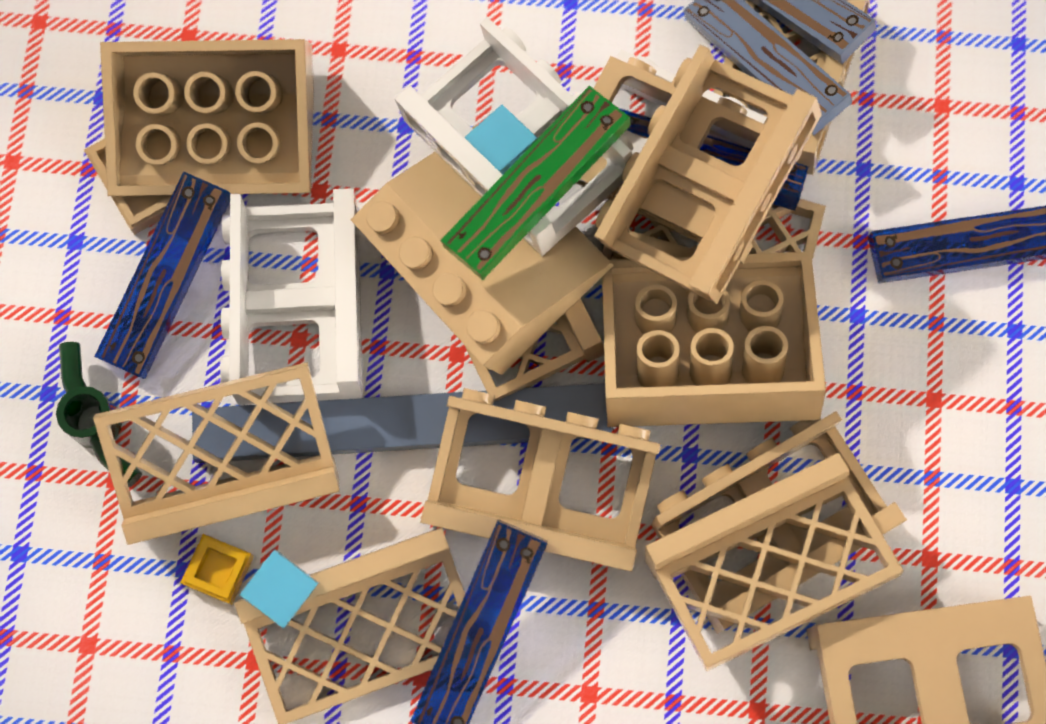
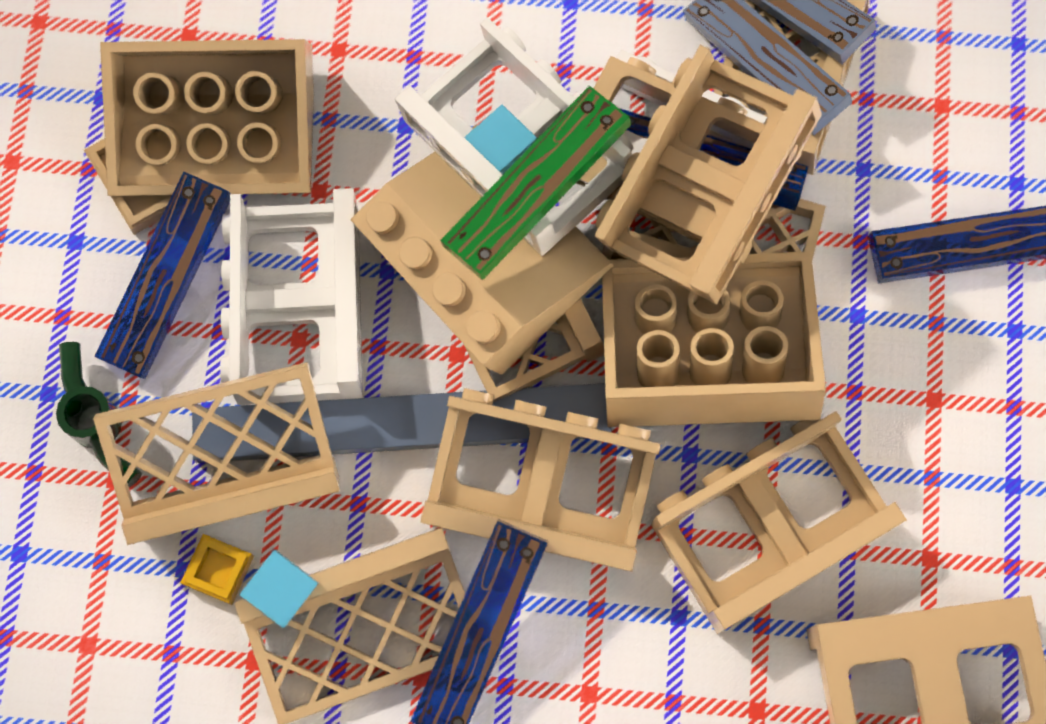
(751, 518): tan fence -> none

